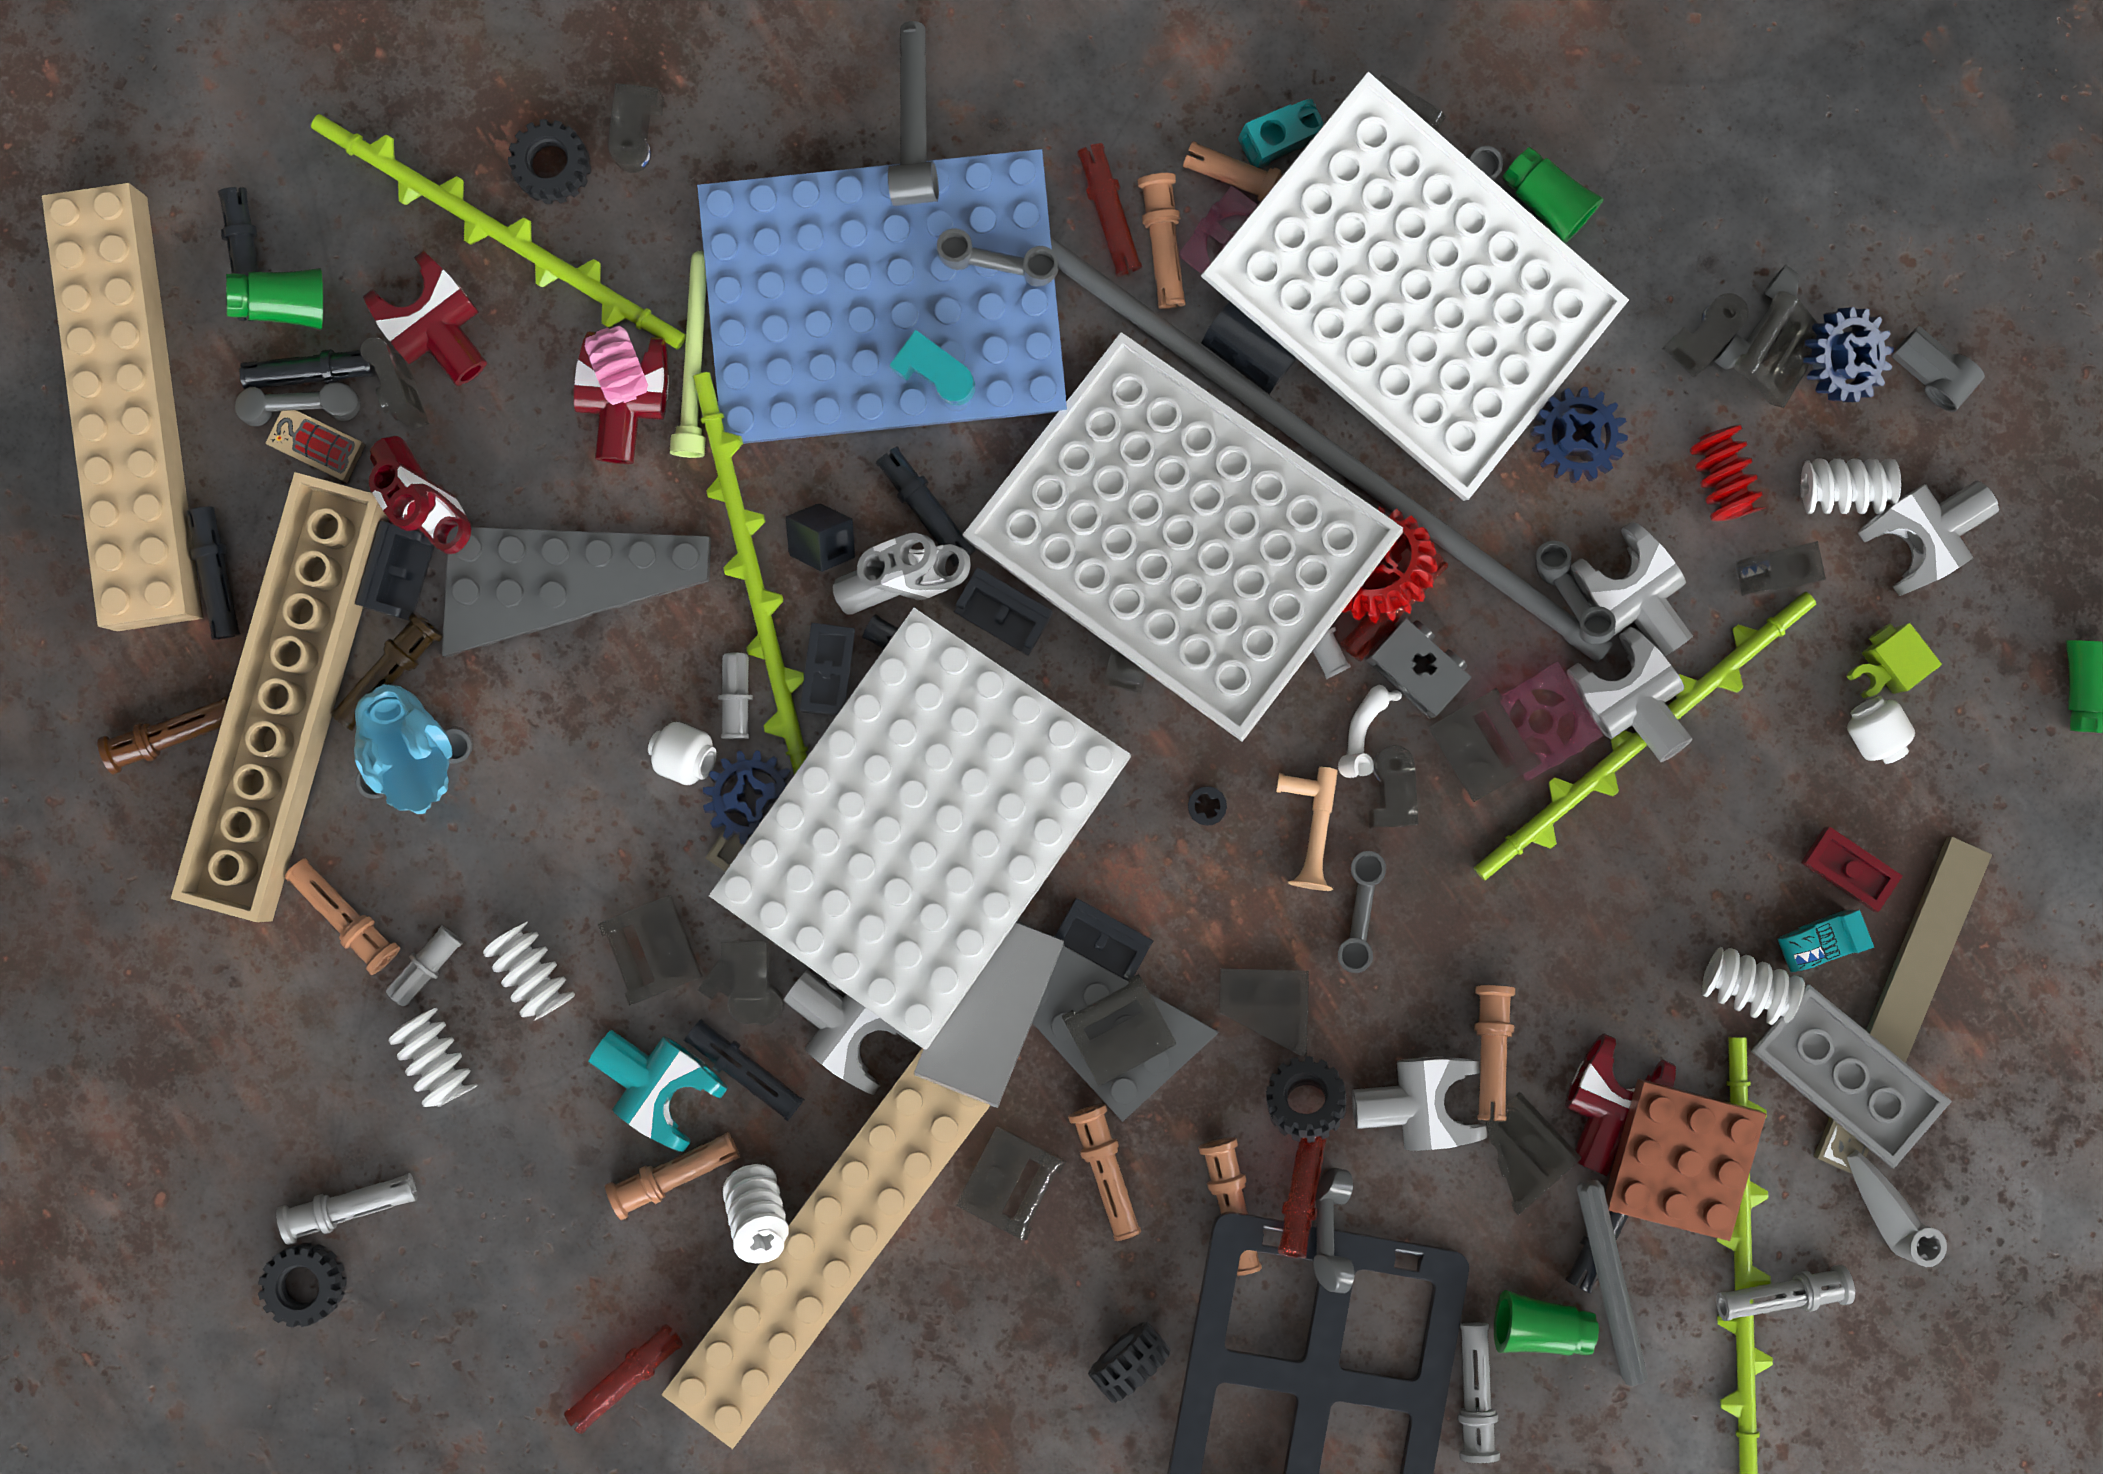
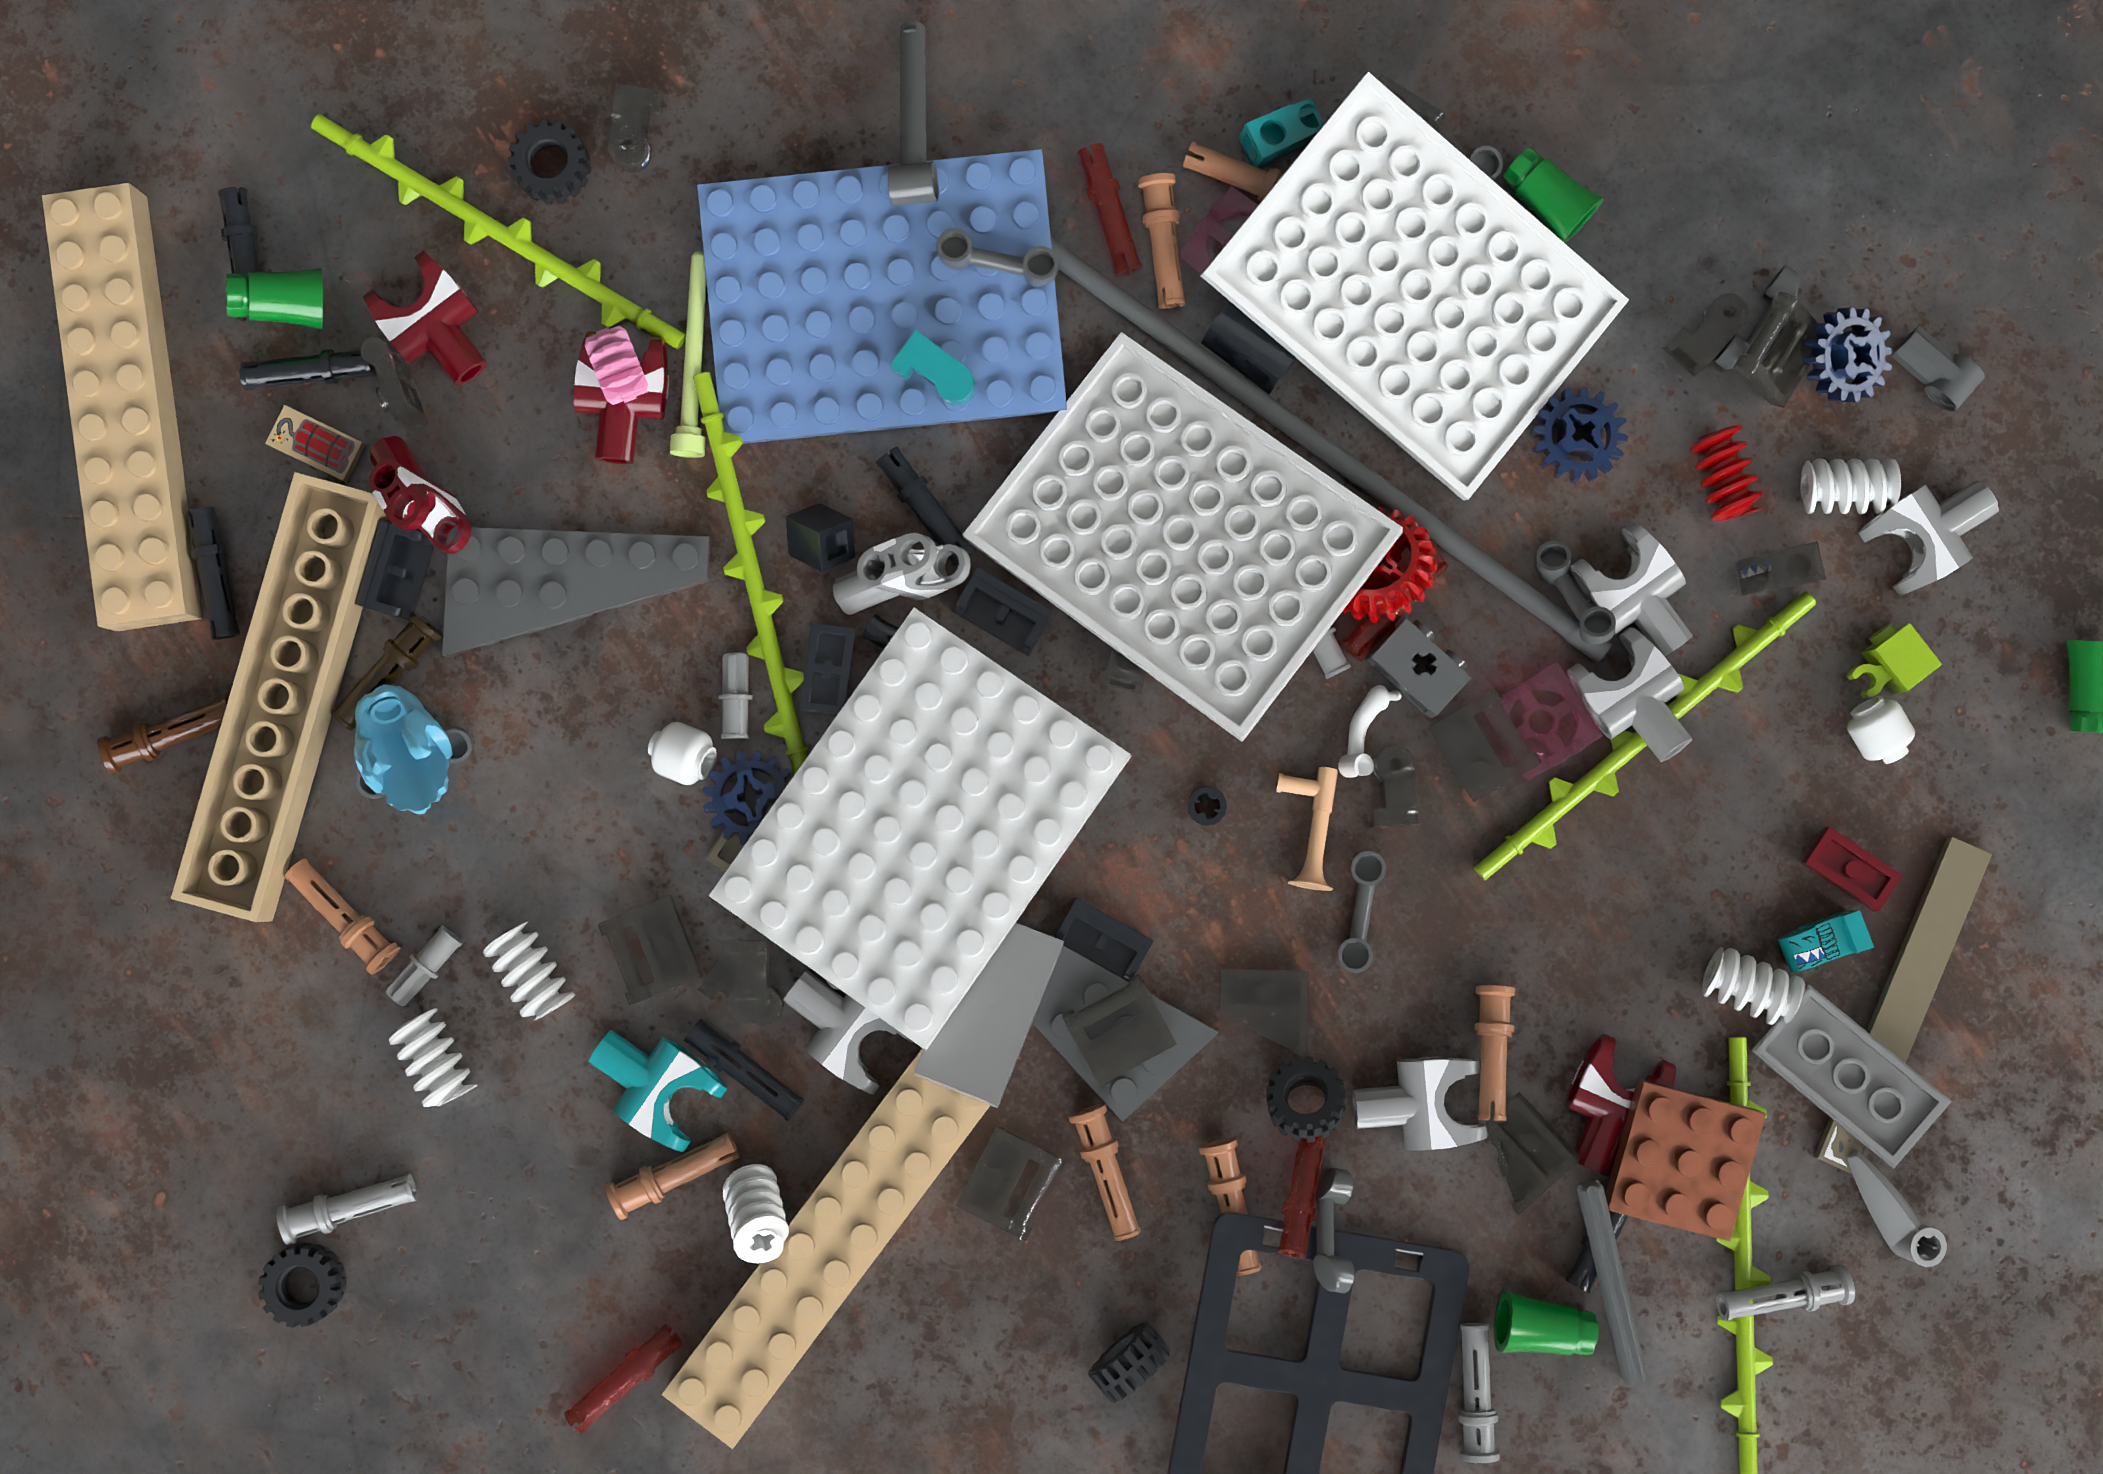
(335, 398): dark grey bar -> none

